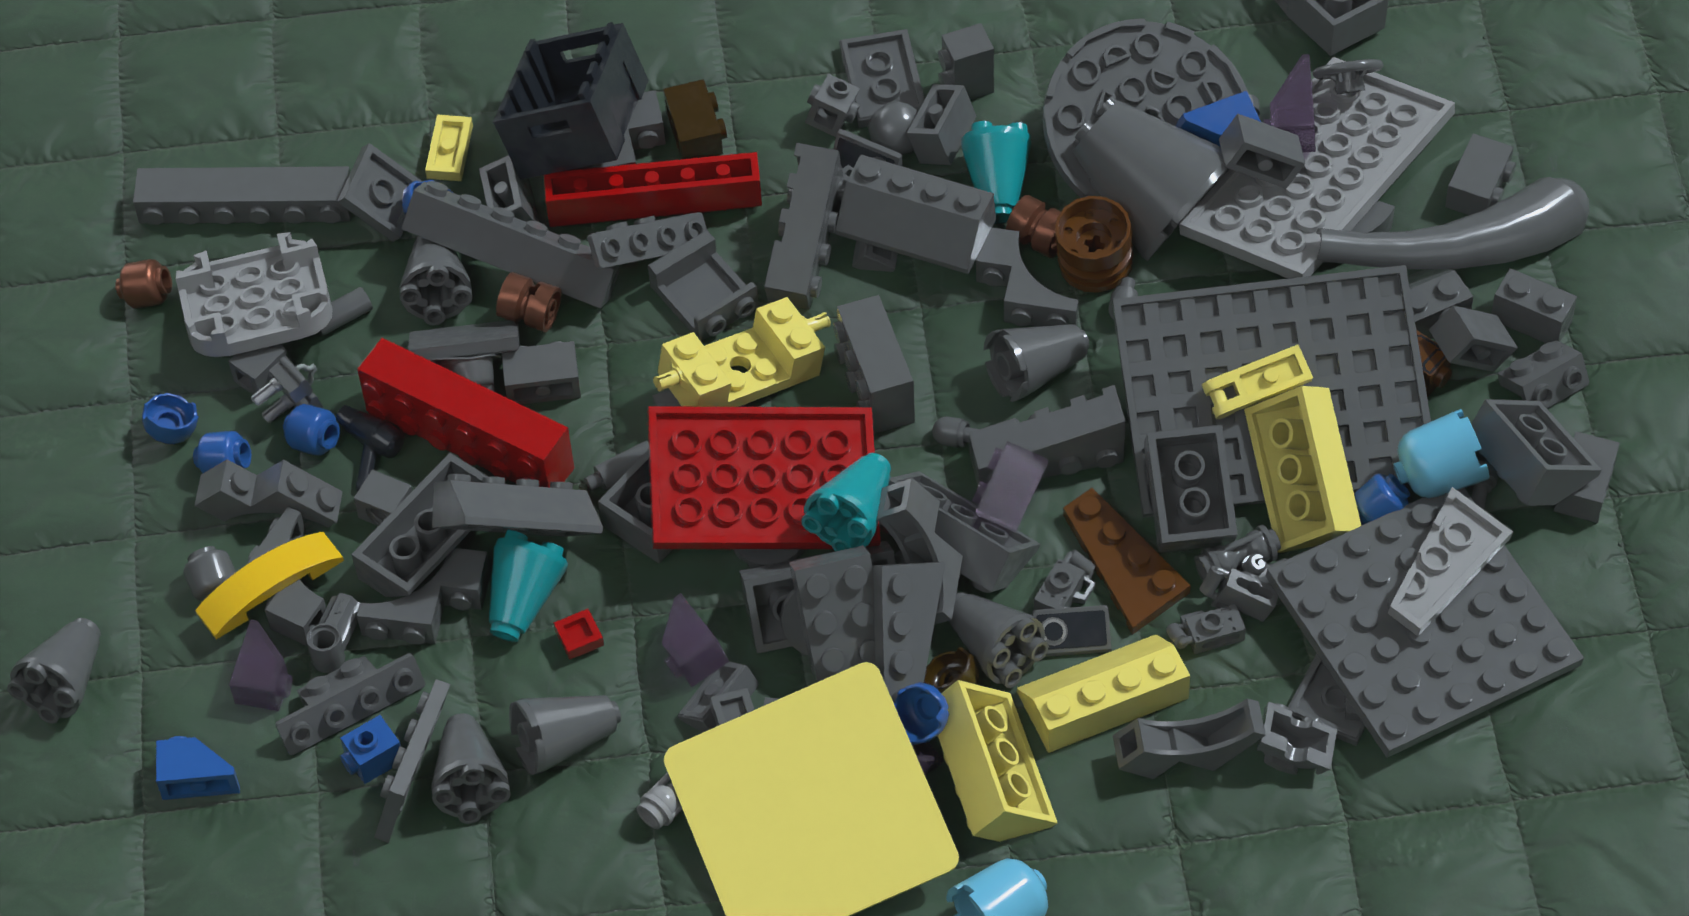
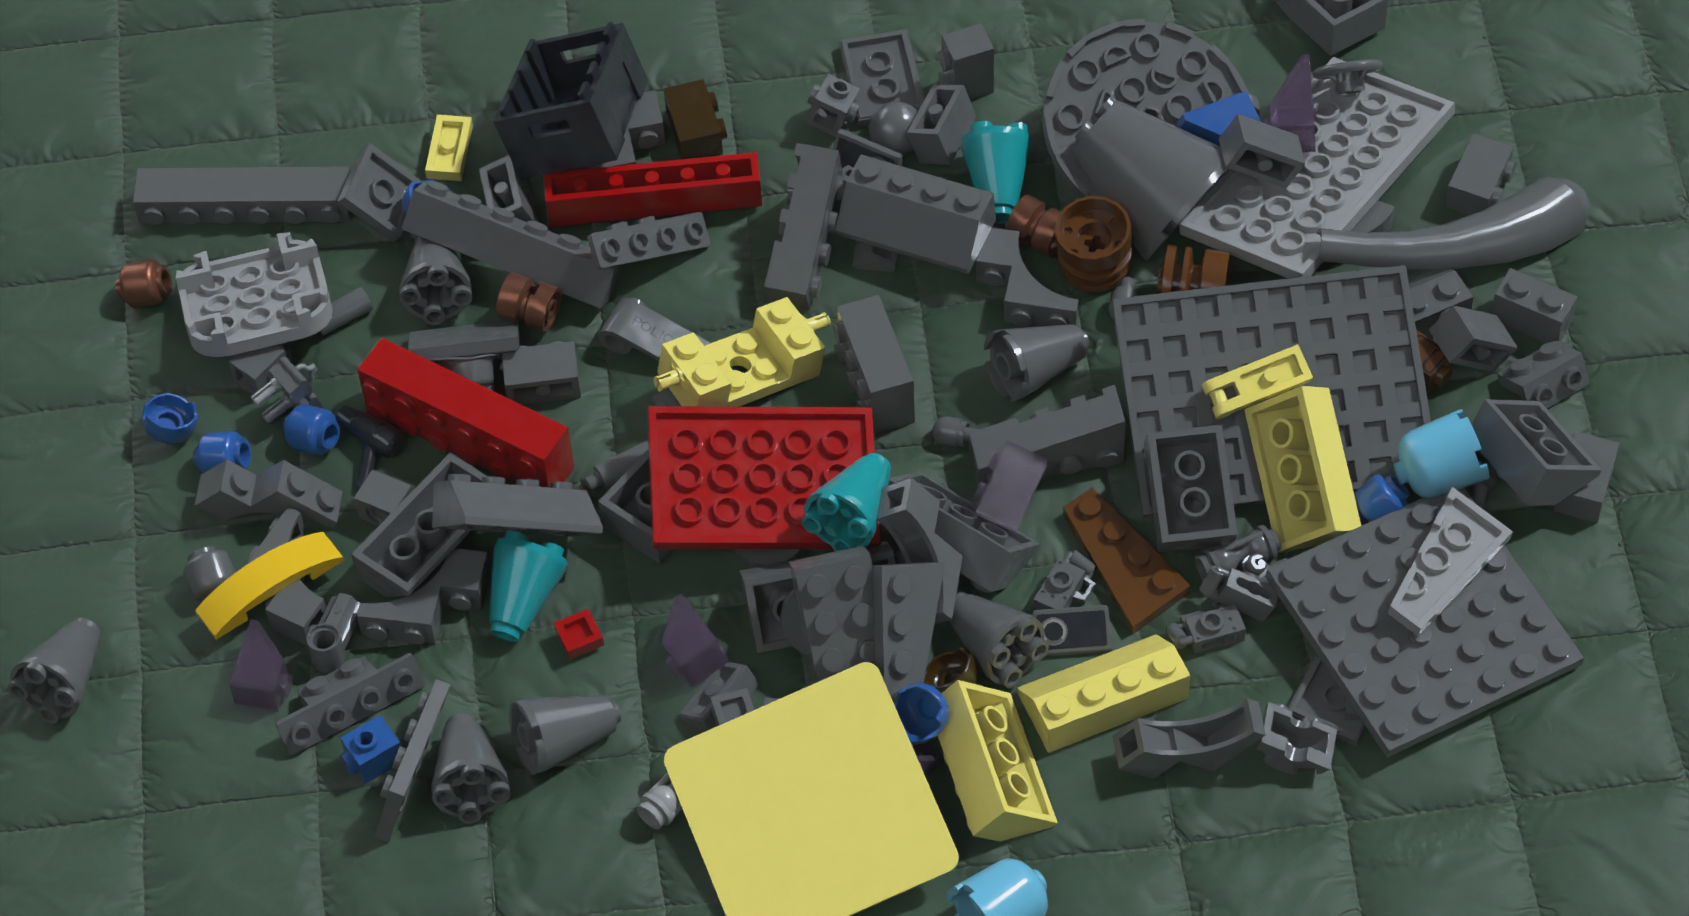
(192, 770): blue slope -> none
(639, 327): none -> dark grey door
(702, 287): dark grey panel -> none
(1189, 276): none -> reddish brown wheel

